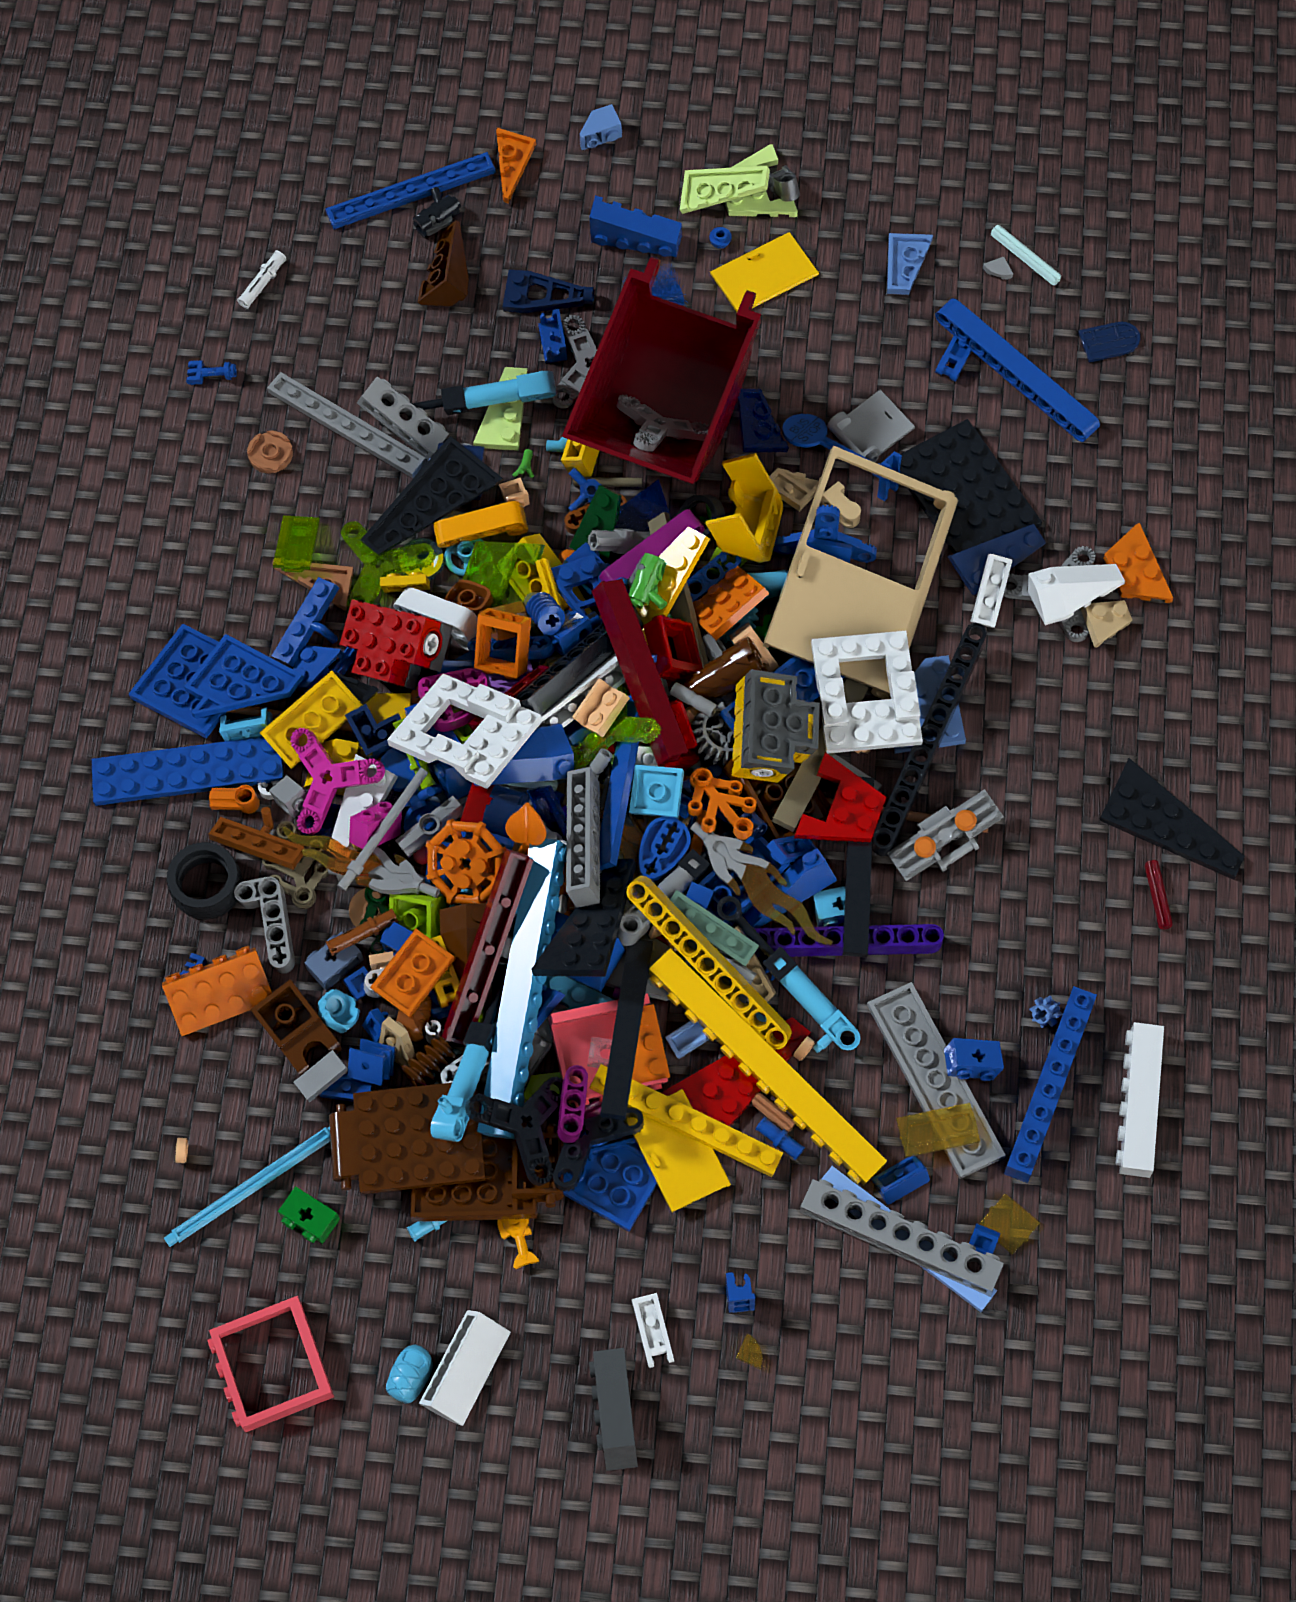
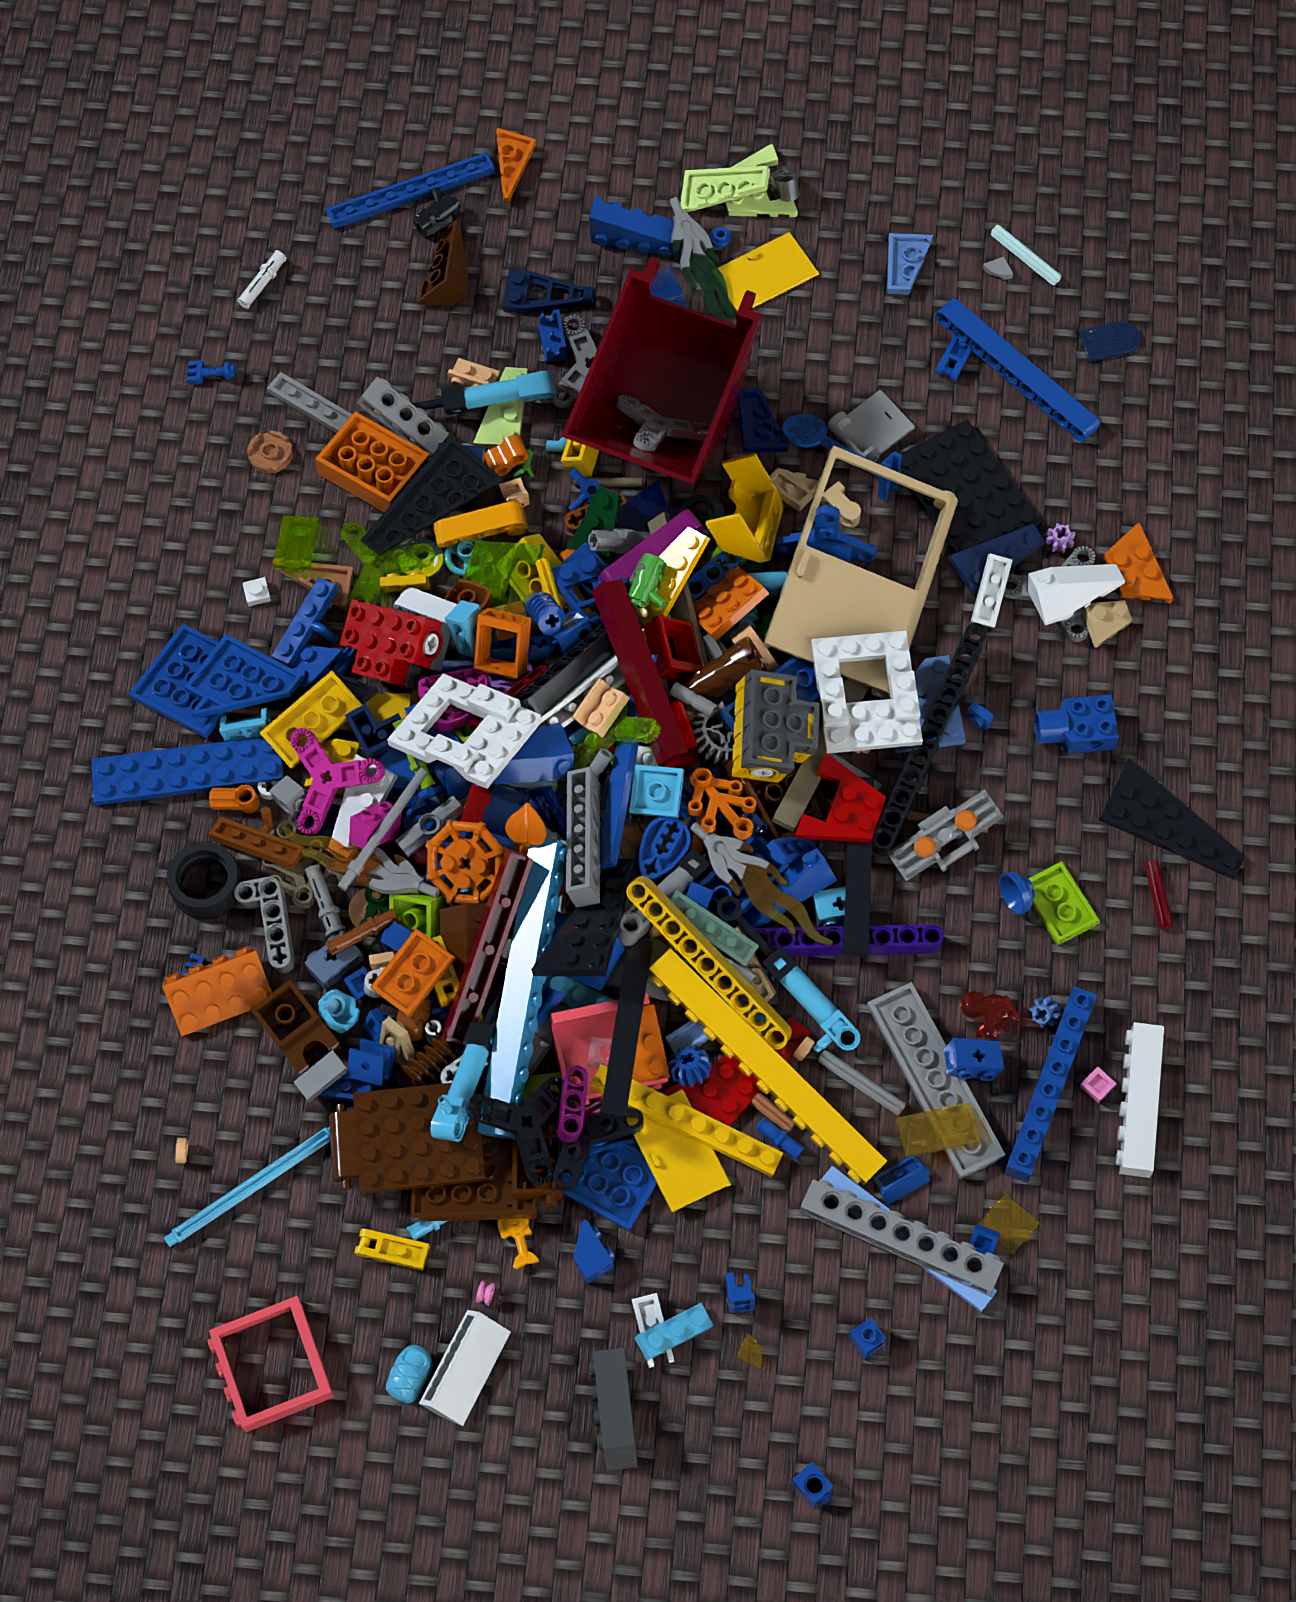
(256, 591): none -> white plate
(302, 1204): green brick -> none
(328, 911): none -> light grey pin
(370, 461): none -> orange slope
(392, 1249): none -> yellow plate
(463, 626): none -> medium azure brick
(471, 374): none -> light nougat bracket
(485, 1293): none -> bright pink bush
(506, 455): none -> orange axle
(590, 1255): none -> blue slope
(600, 128): medium blue slope -> none
(673, 1331): none -> medium azure plate
(689, 1066): none -> blue gear
(695, 261): none -> piece
(808, 1474): none -> blue brick
(861, 1082): none -> light grey axle
(867, 1338): none -> blue brick
(979, 716): none -> blue plate
(993, 1008): none -> clear red animal
(1016, 892): none -> blue piece
(1061, 904): none -> lime tile
(1062, 532): none -> lavender gear
(1079, 725): none -> blue brick
(1098, 1084): none -> bright pink plate

